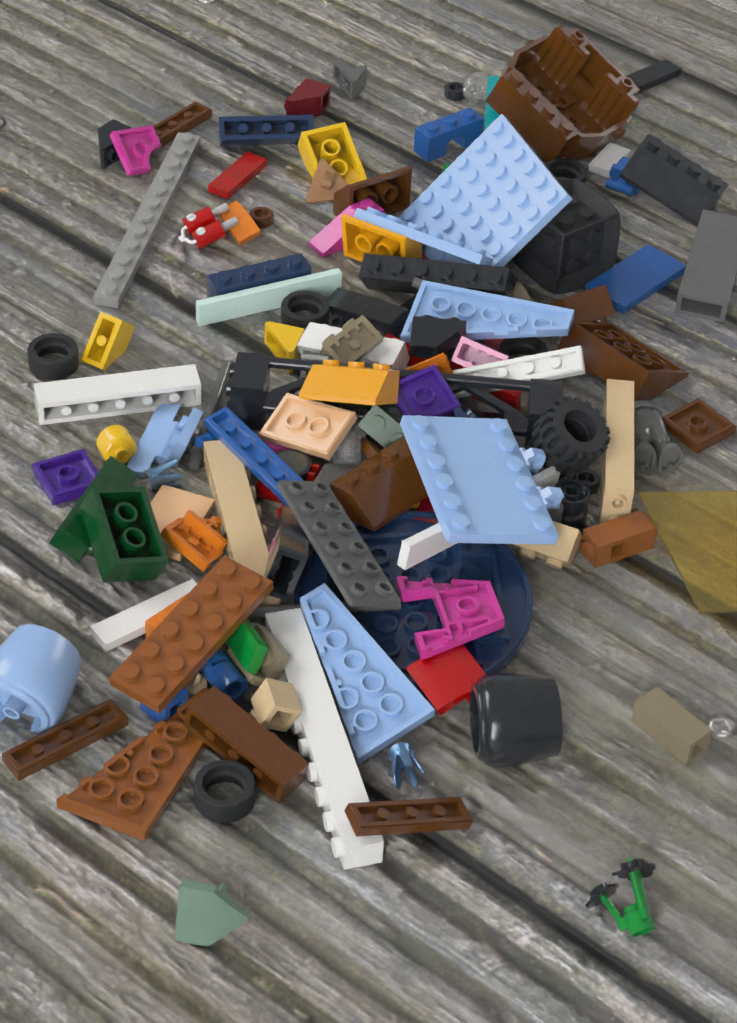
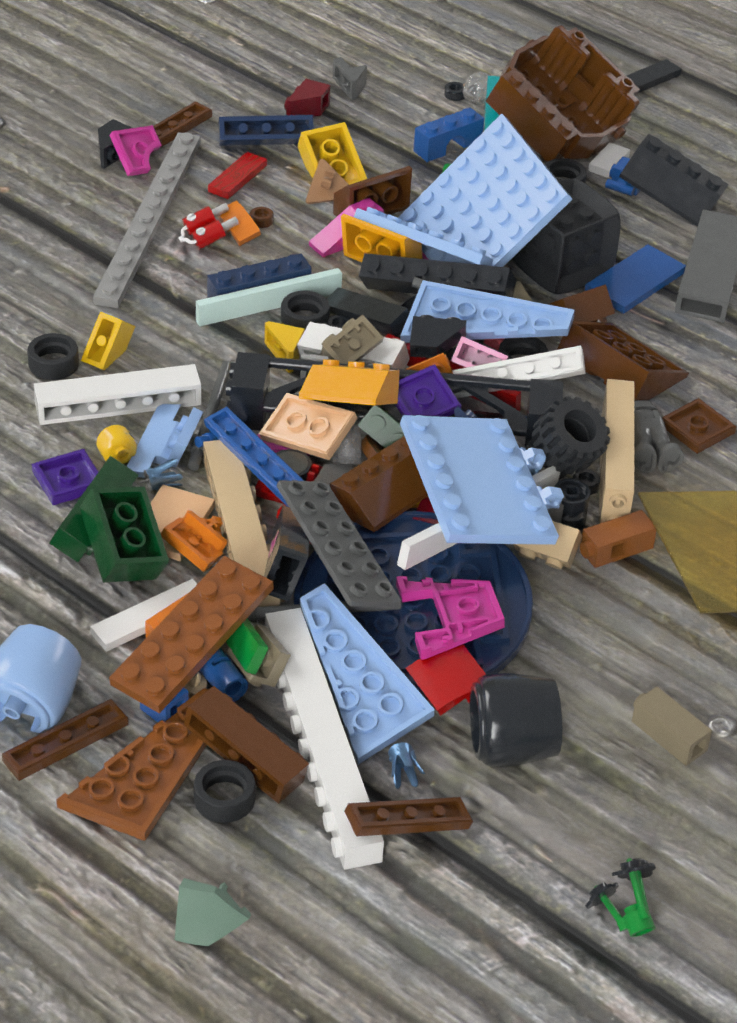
(275, 705): tan brick -> none

